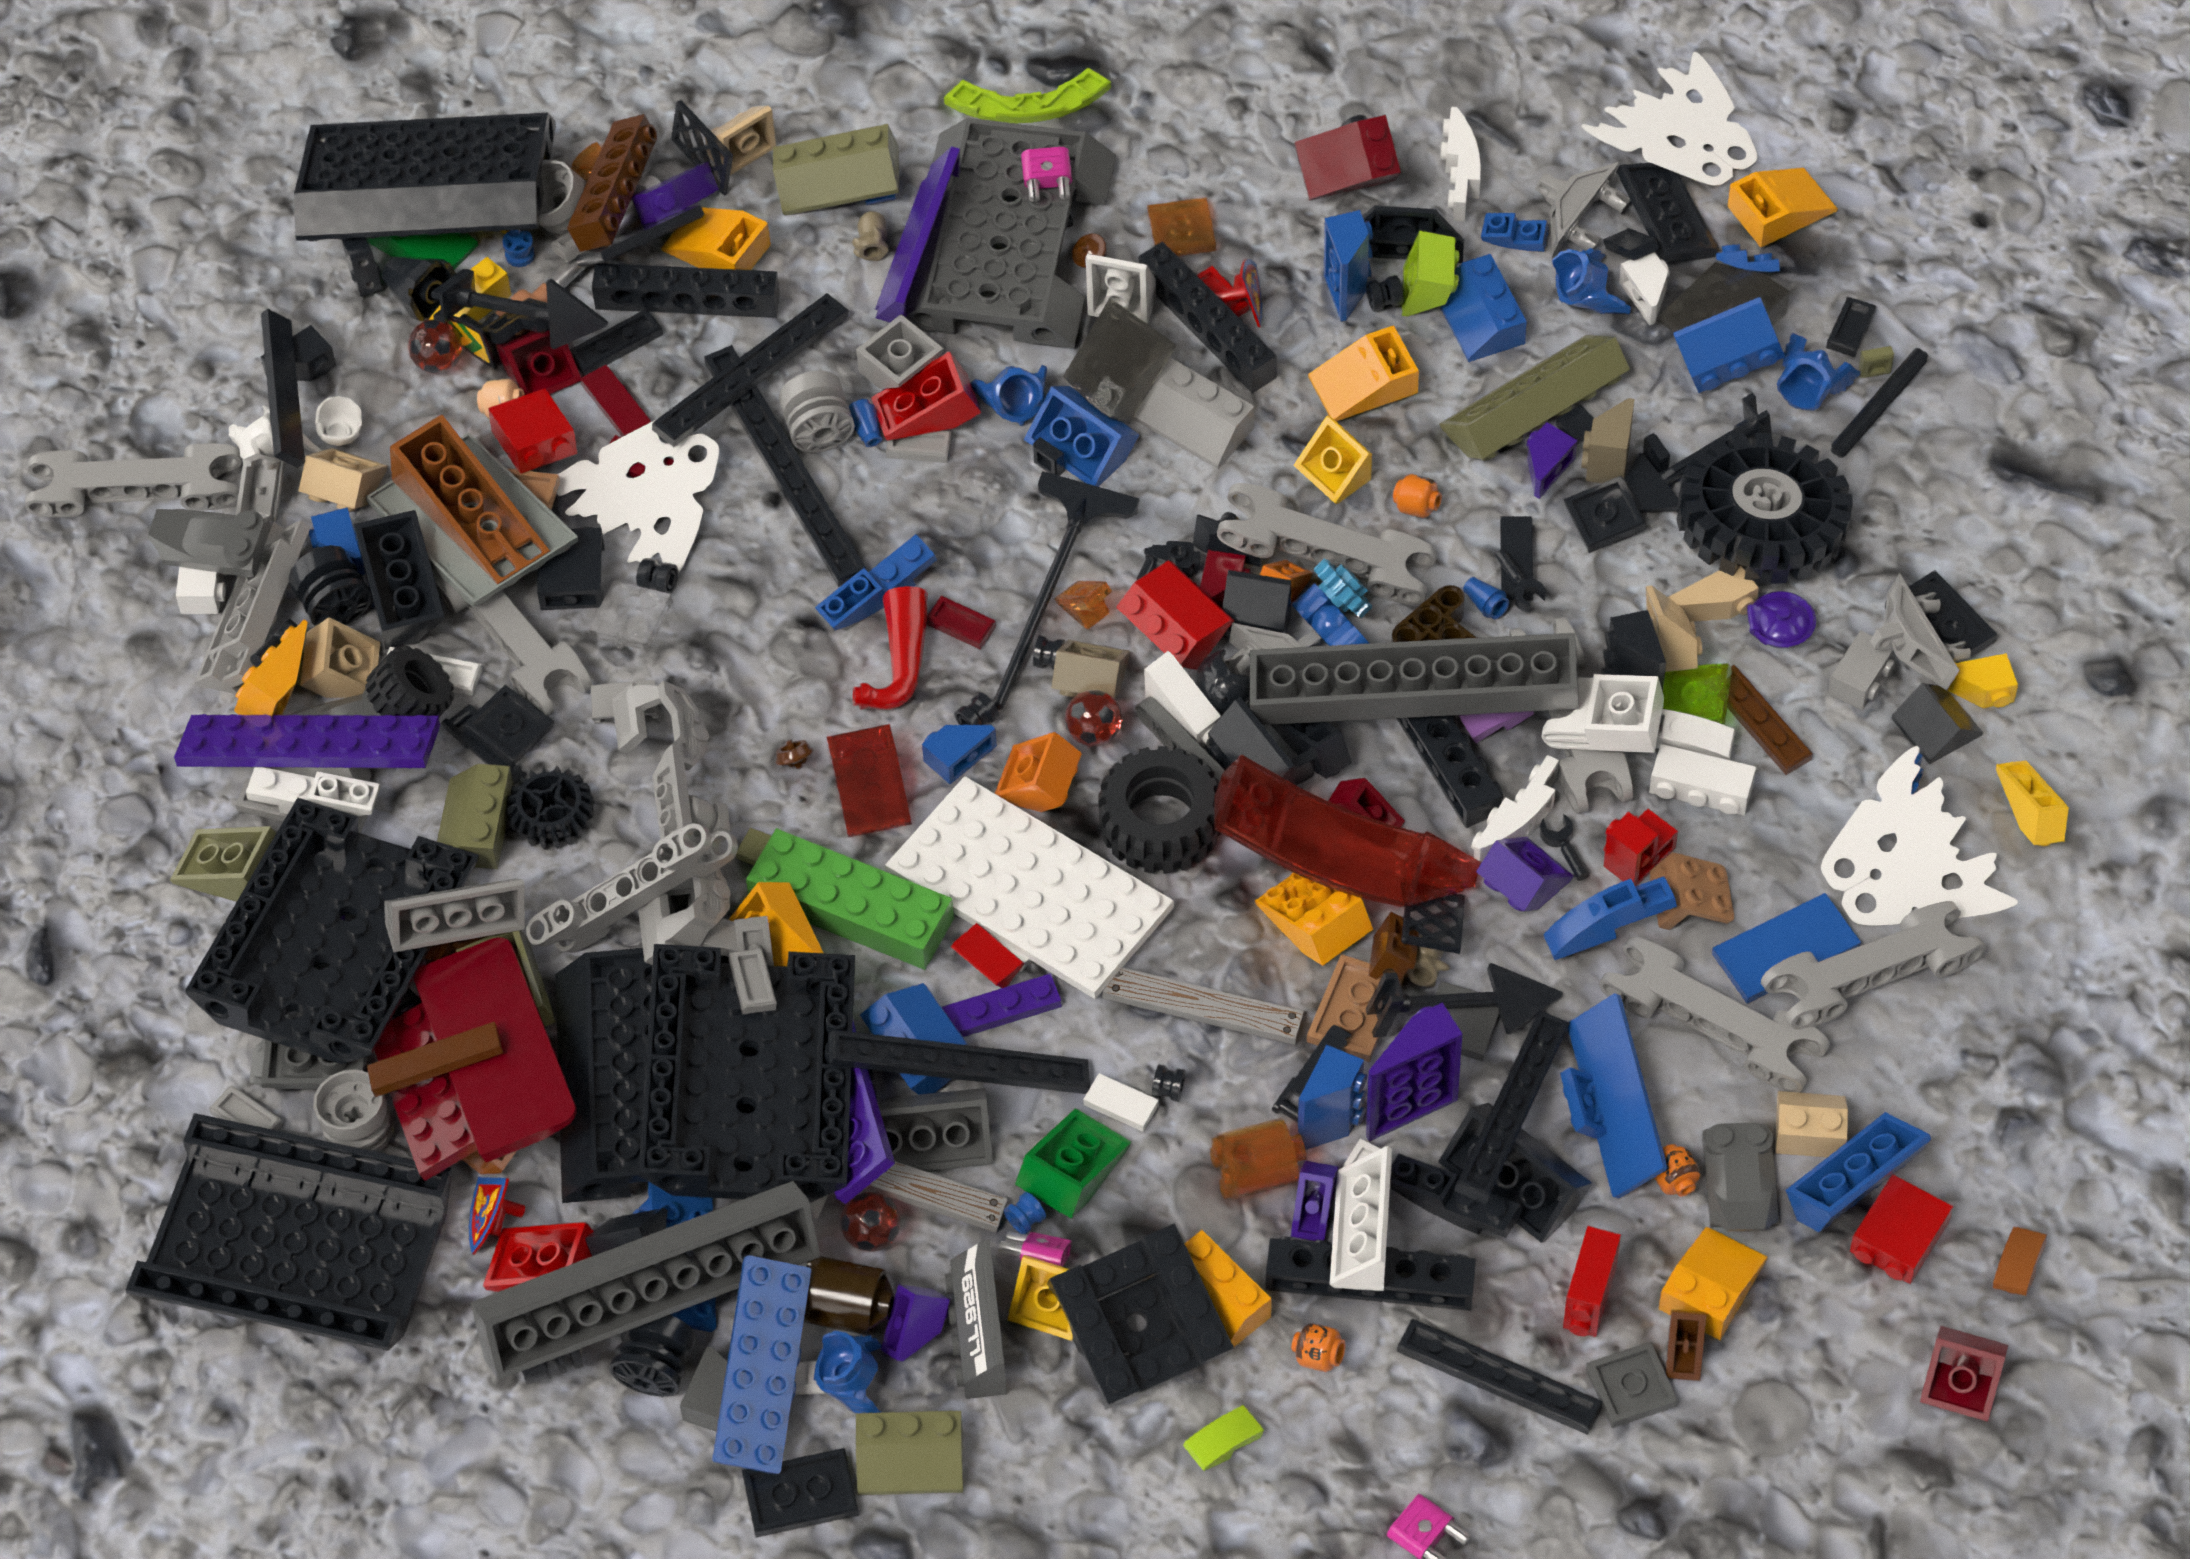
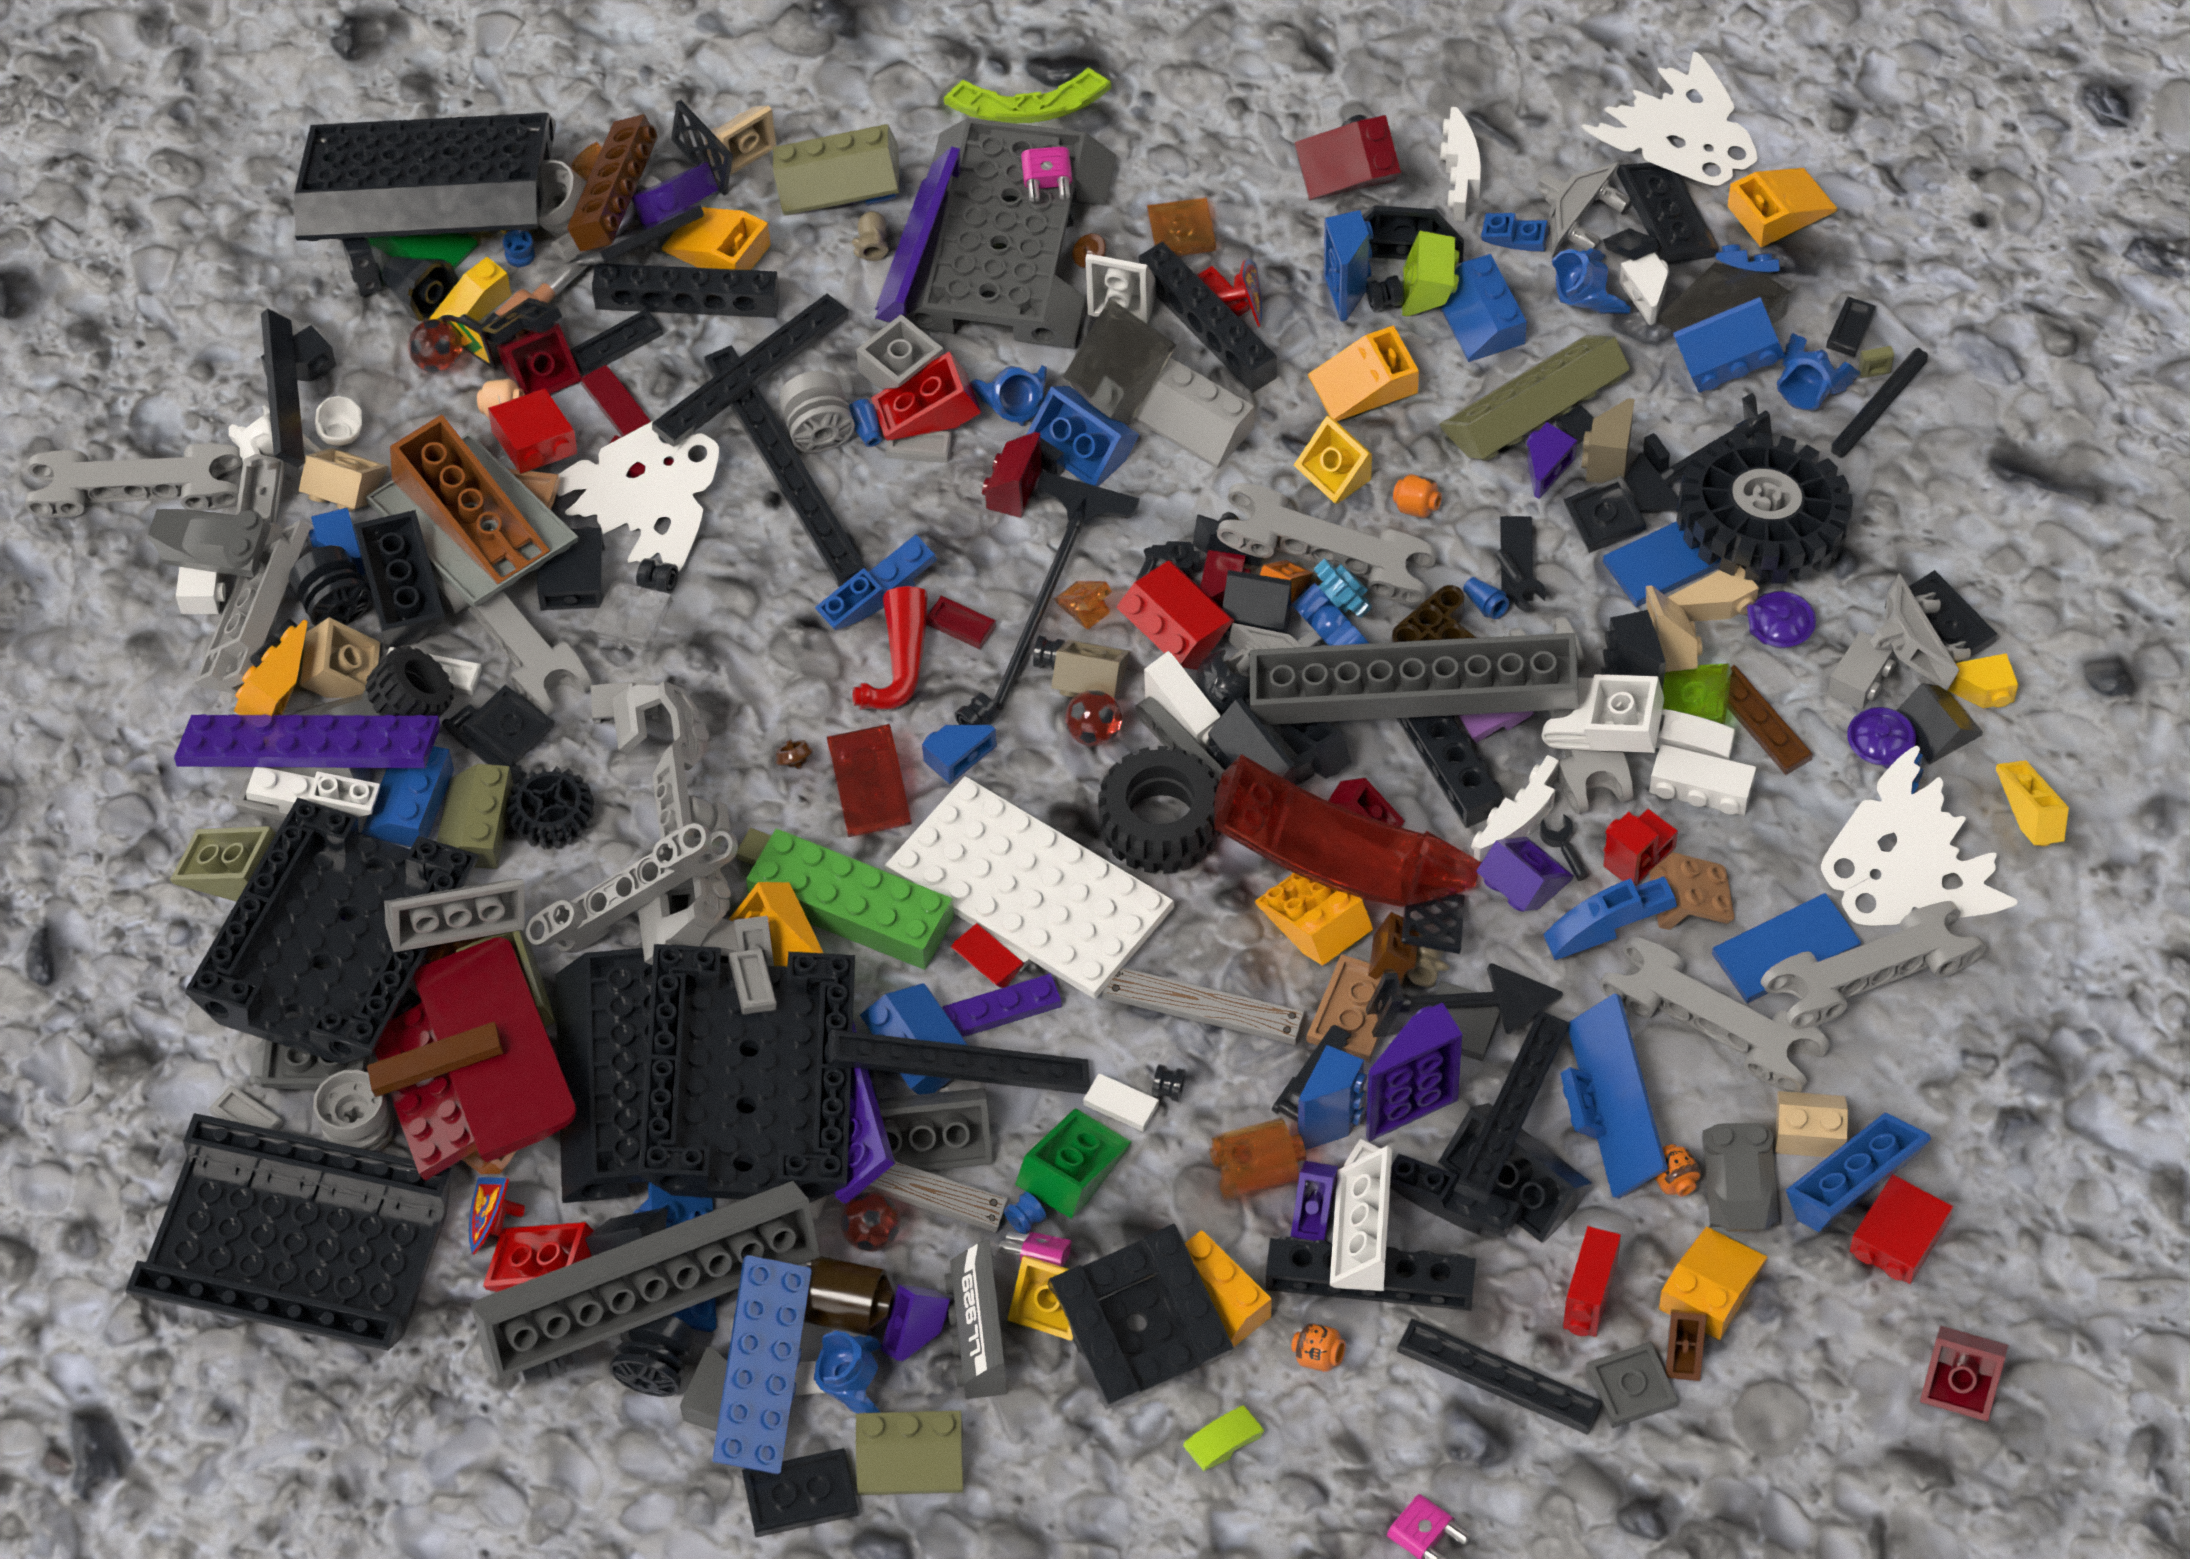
(410, 800): none -> blue slope
(566, 314): black piece -> none
(1014, 475): none -> dark red slope
(1039, 773): orange slope -> none
(1658, 561): none -> blue tile
(1881, 735): none -> dark purple piece
(2019, 1261): dark orange slope -> none

